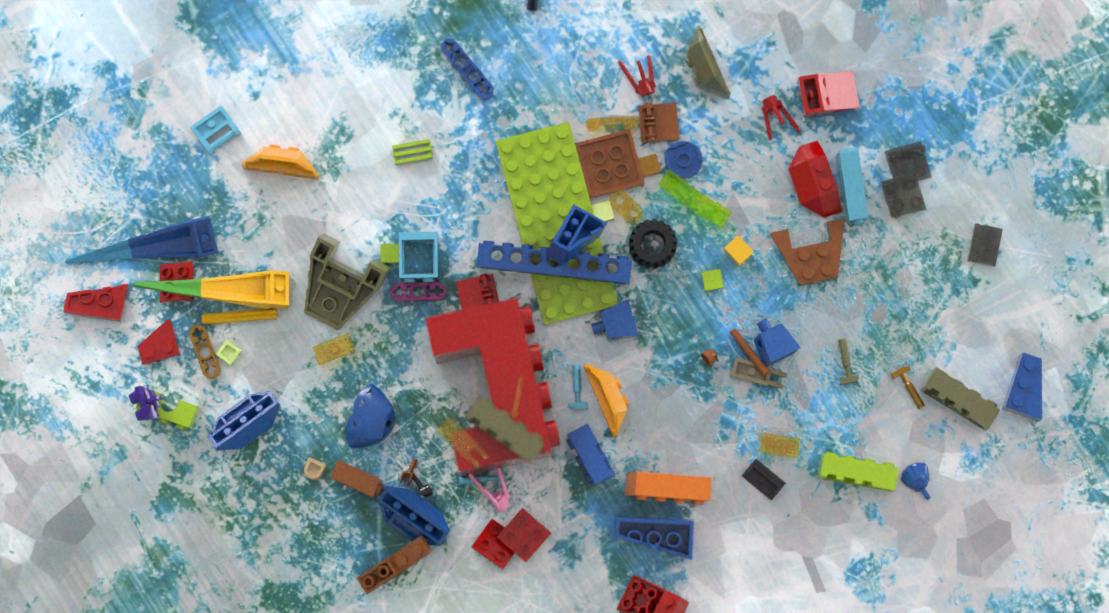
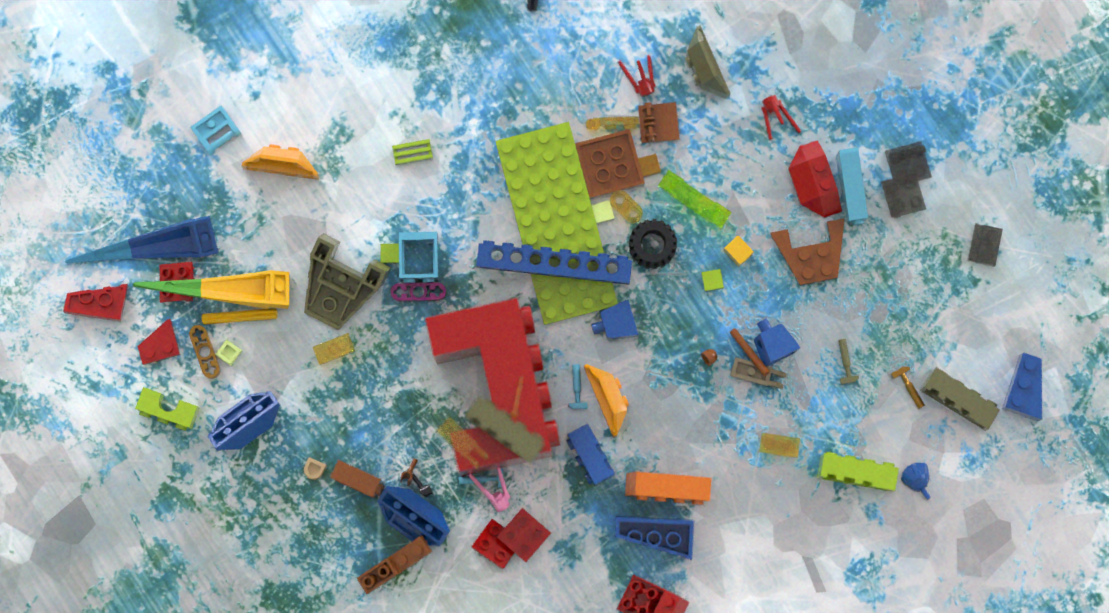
(148, 403): dark purple hips -> none
(370, 418): blue piece -> none
(468, 68): blue beam -> none
(477, 291): red hinge -> none
(575, 234): blue wedge -> none
(683, 159): blue tile -> none
(763, 479): black hinge -> none
(827, 93): slope -> none

